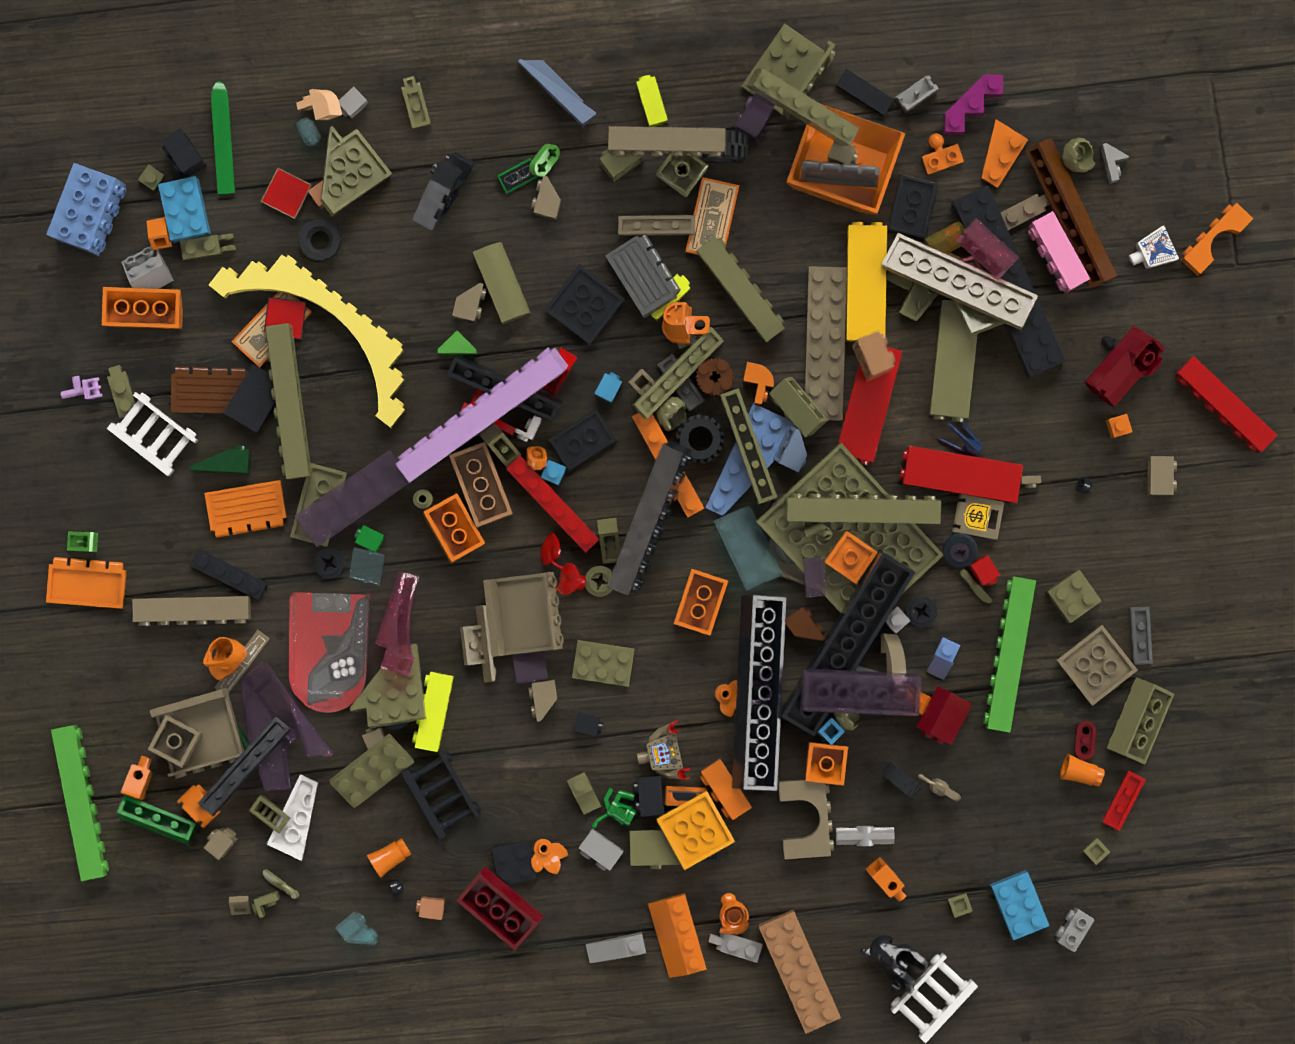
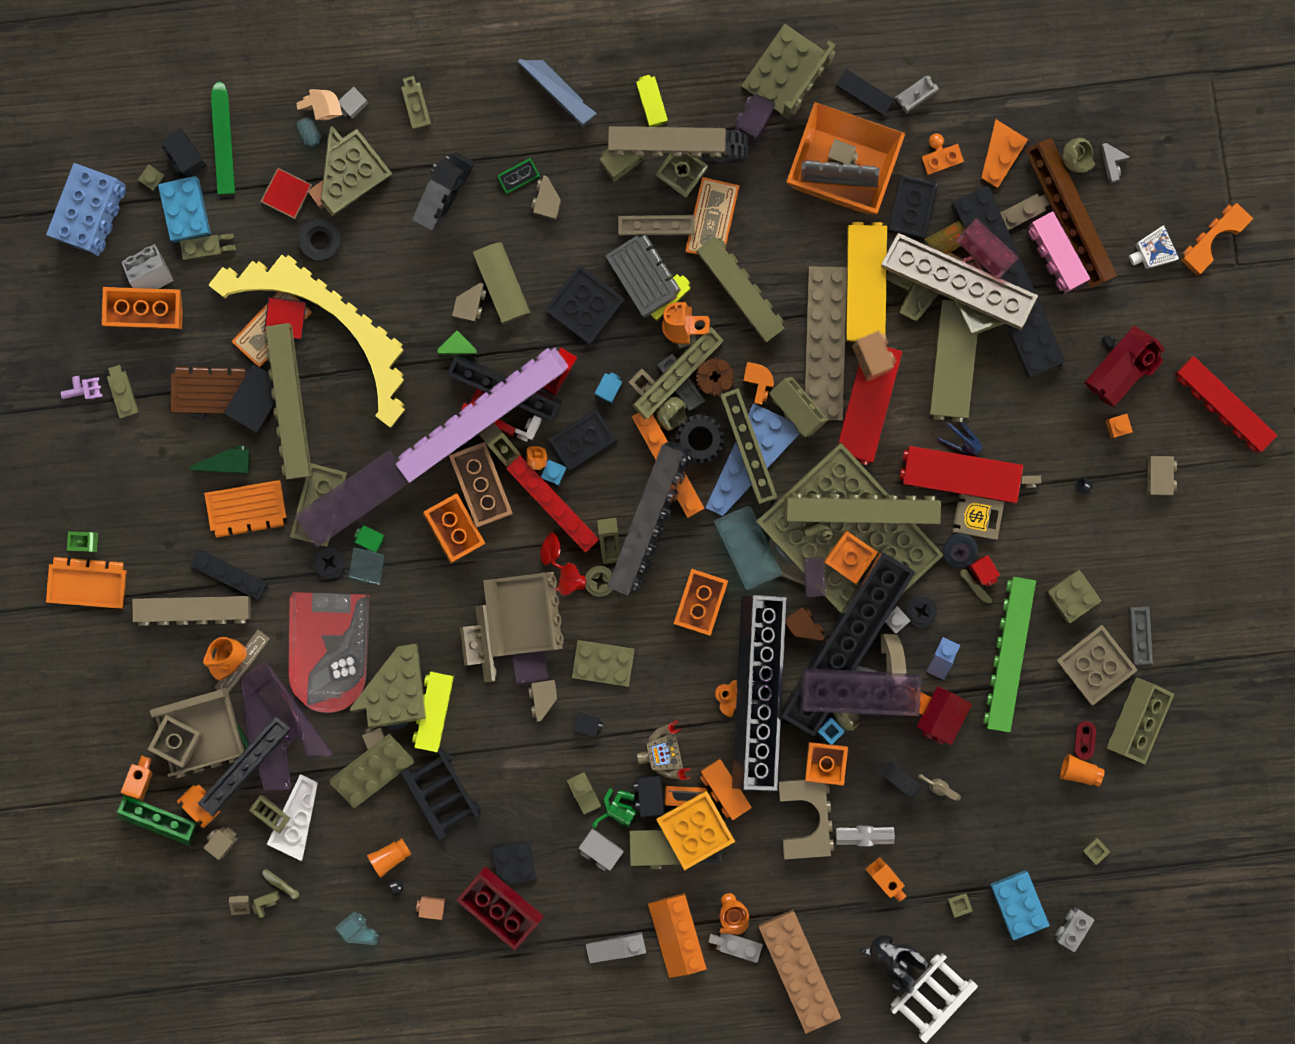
(79, 802): bright green brick -> none
(150, 452): white fence -> none
(158, 233): orange brick -> none
(395, 627): clear pink arch -> none
(429, 499): olive brick -> none
(545, 161): bright green beam -> none
(550, 858): orange plate -> none
(791, 450): sand blue slope -> none
(802, 107): olive brick -> none
(972, 103): magenta brick -> none
(1123, 800): red plate -> none

